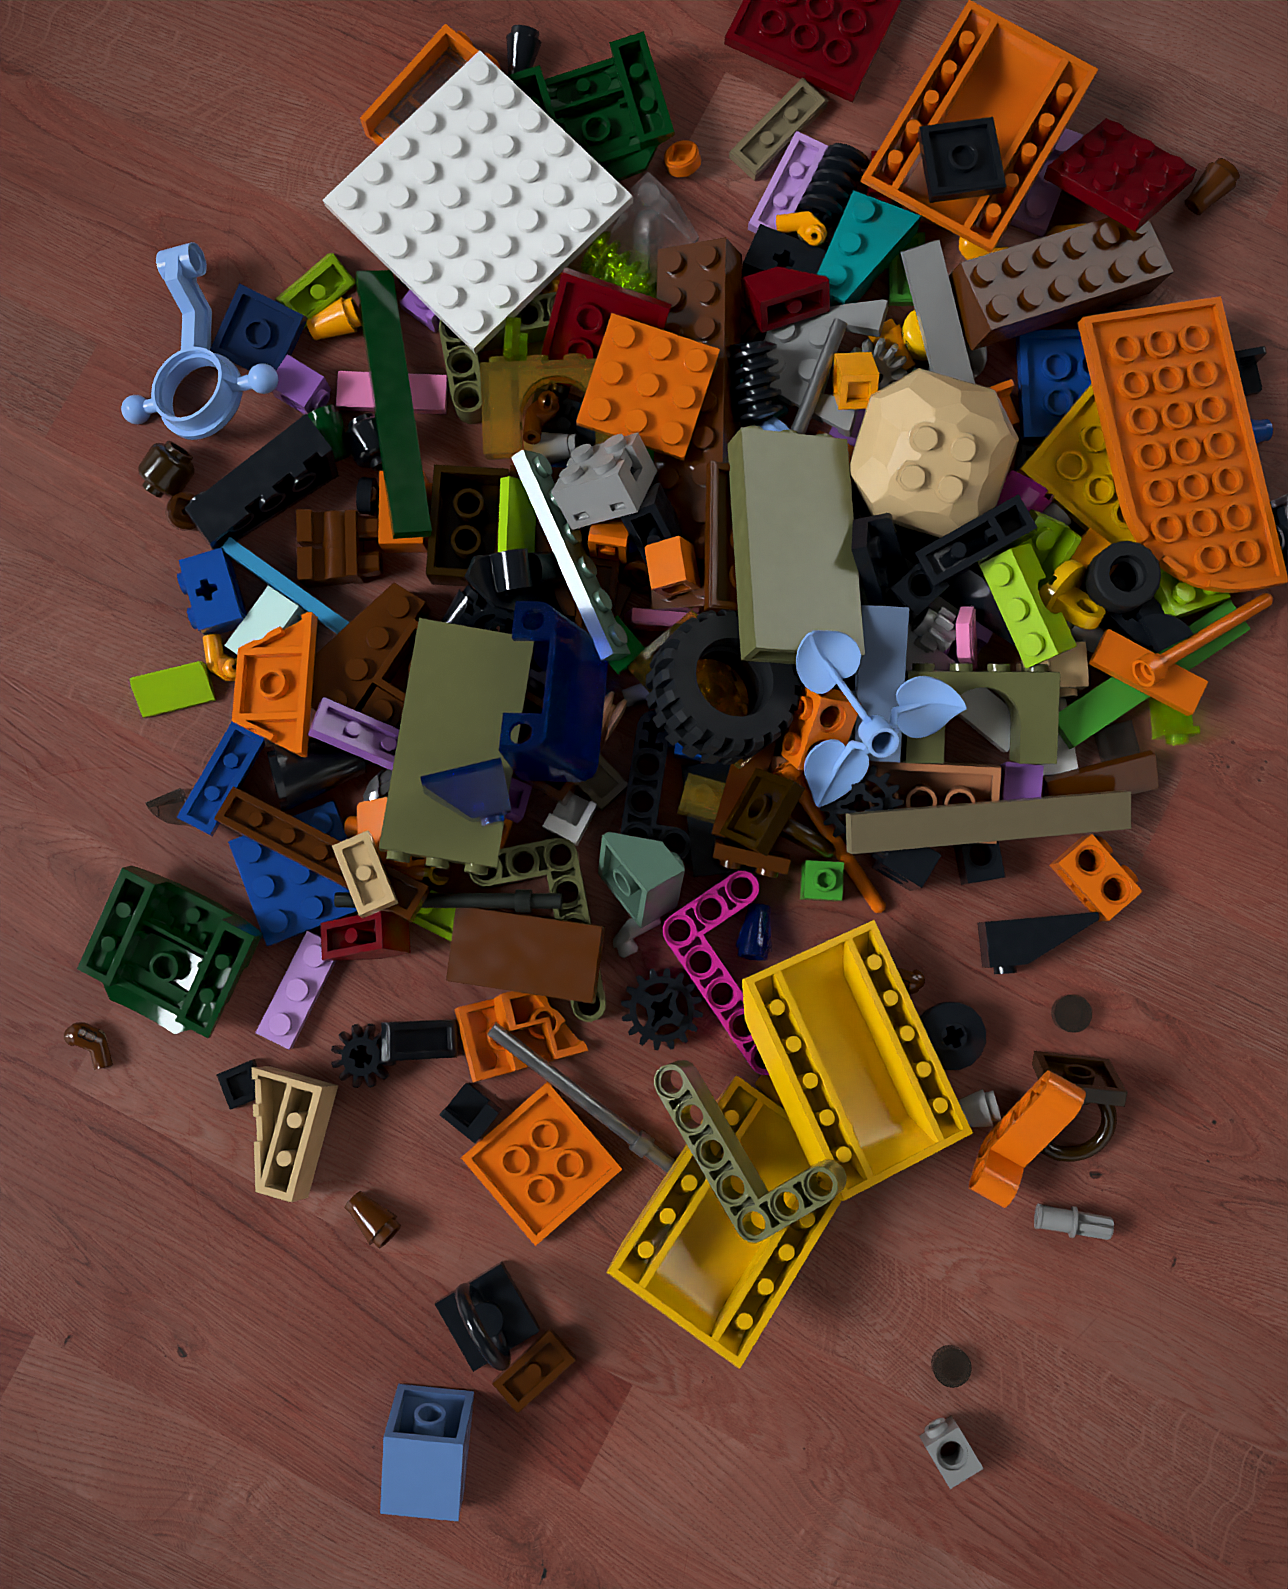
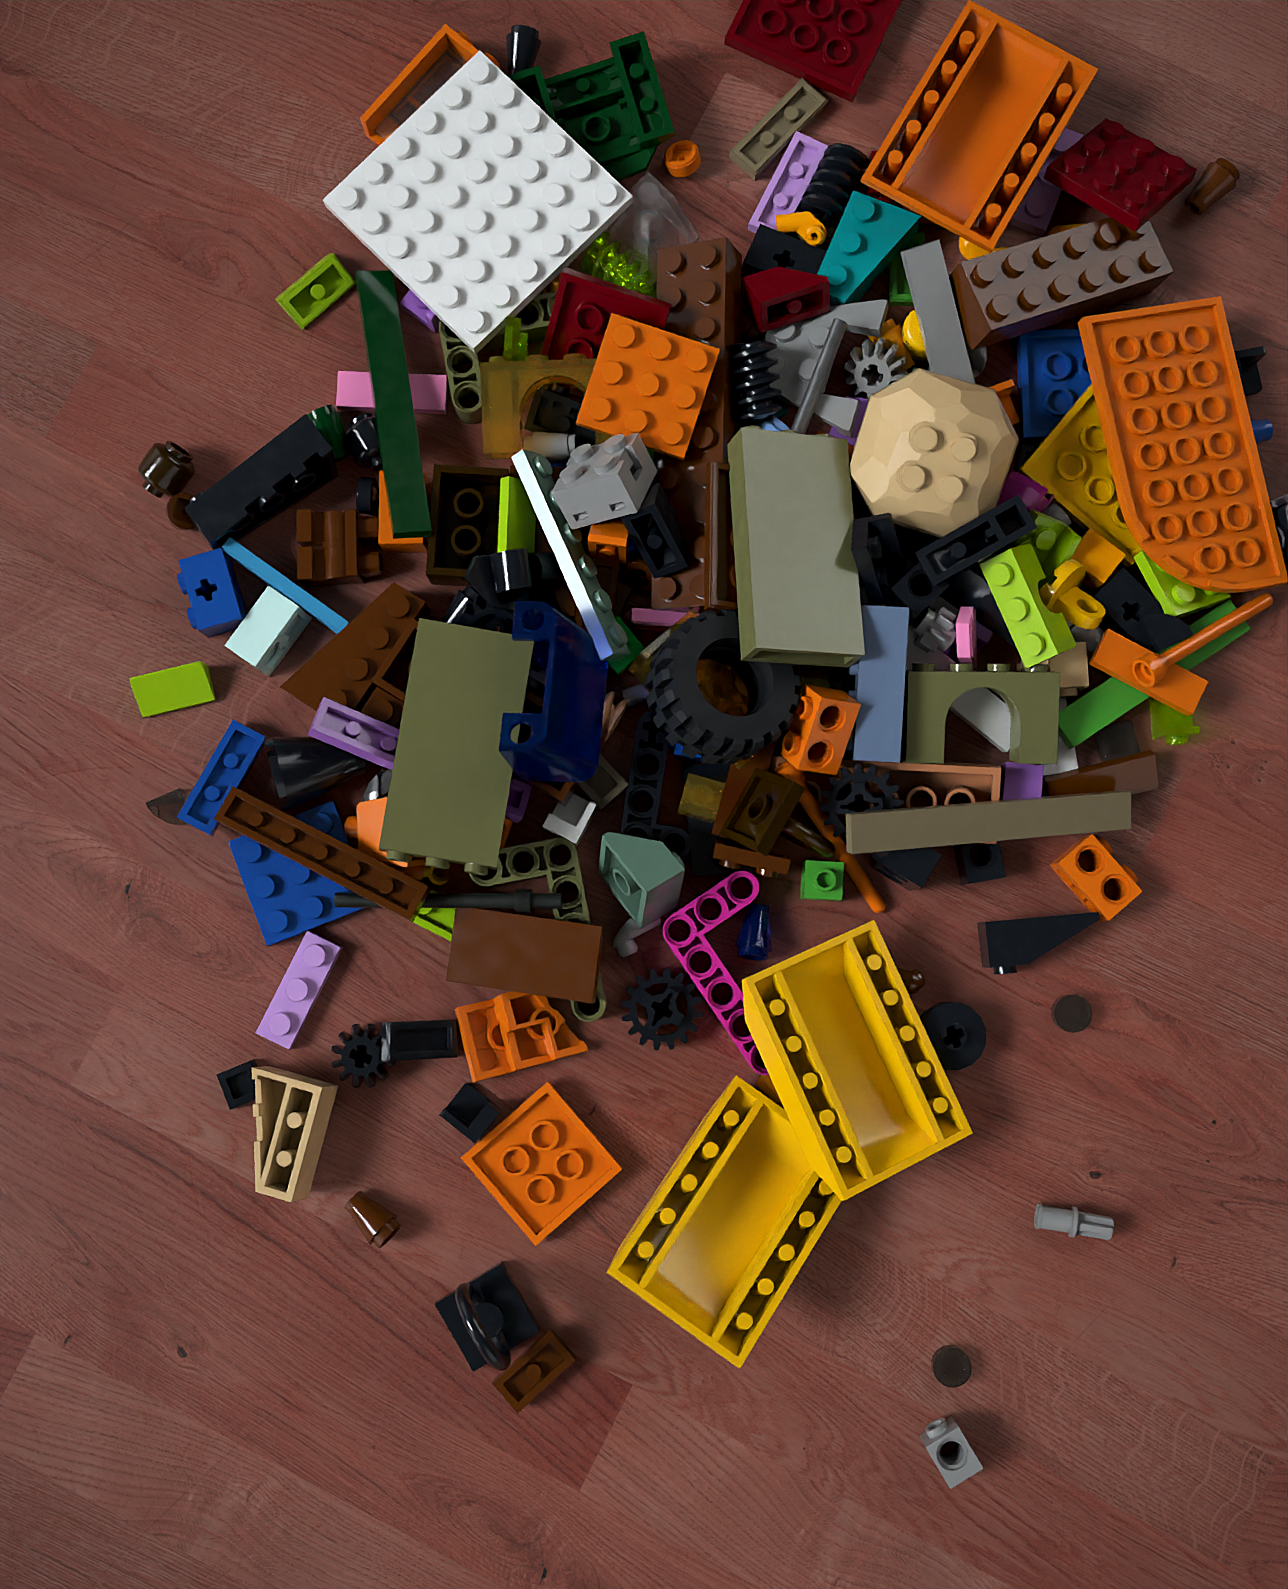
(92, 1040): reddish brown arm -> none
(168, 951): dark green slope -> none
(179, 270): light blue piece -> none
(217, 660): light orange arm -> none
(257, 330): dark blue plate -> none
(277, 685): orange wing -> none
(301, 386): medium lavender brick -> none
(335, 320): light orange cone -> none
(365, 874): tan plate -> none
(367, 938): dark red slope -> none
(426, 1452): medium blue slope -> none
(472, 791): clear blue slope -> none
(539, 415): reddish brown arm -> none
(640, 1142): flat silver bar -> none
(672, 566): orange panel -> none
(736, 1161): olive beam -> none
(854, 379): light orange brick -> none
(923, 709): light blue plant -> none
(961, 159): black tile -> none
(980, 1108): light grey cone -> none
(1023, 1135): orange beam -> none
(1101, 1087): dark brown tile -> none
(1139, 561): black tyre -> none

